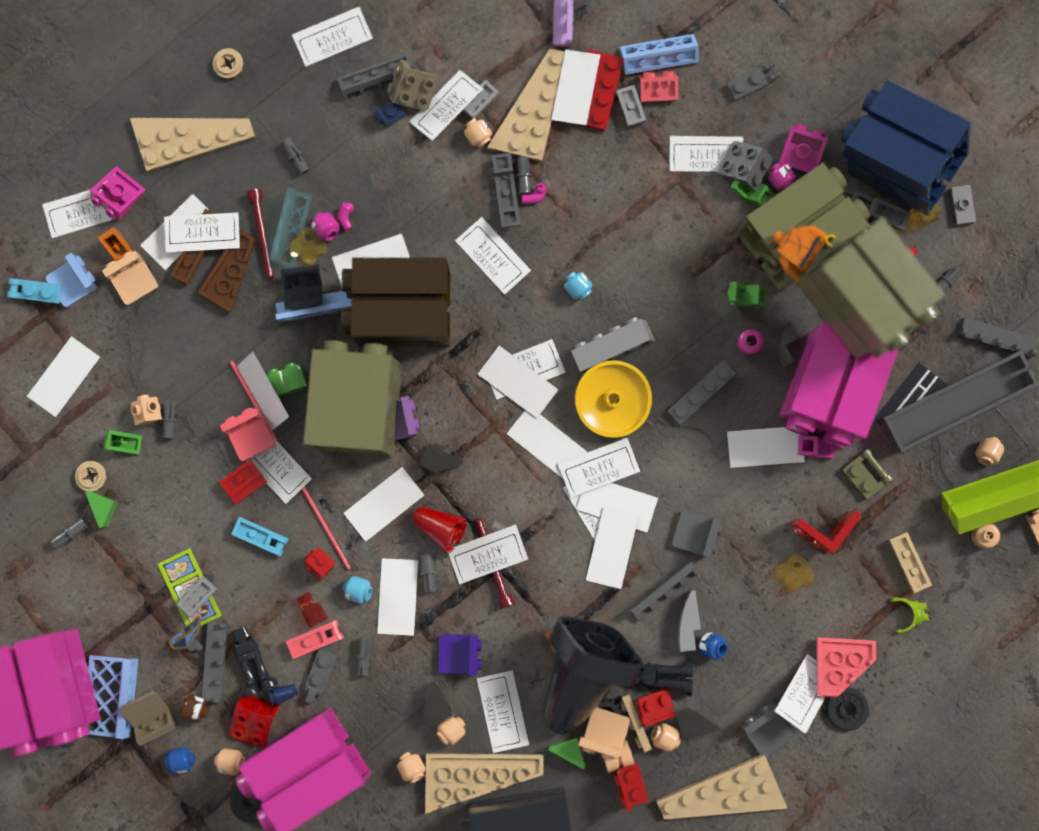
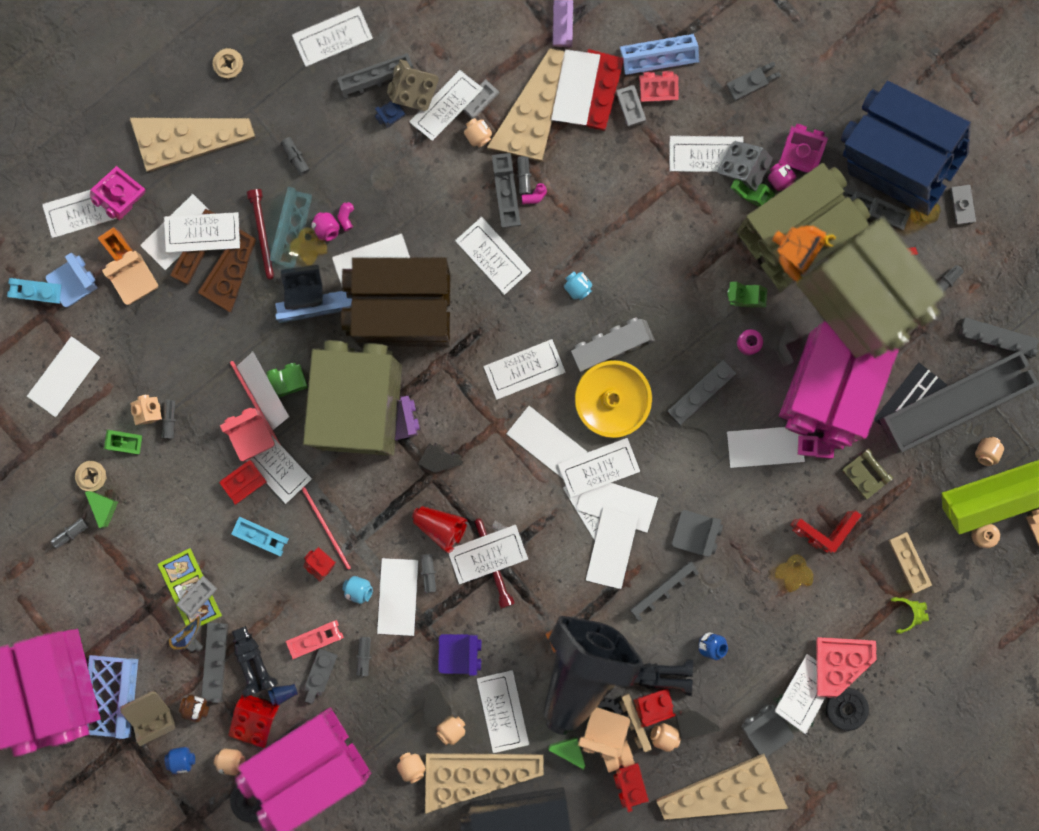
(313, 612): clear red plate -> none
(383, 504): white sticker -> none
(517, 381): white sticker -> none
(688, 622): light grey slope -> none

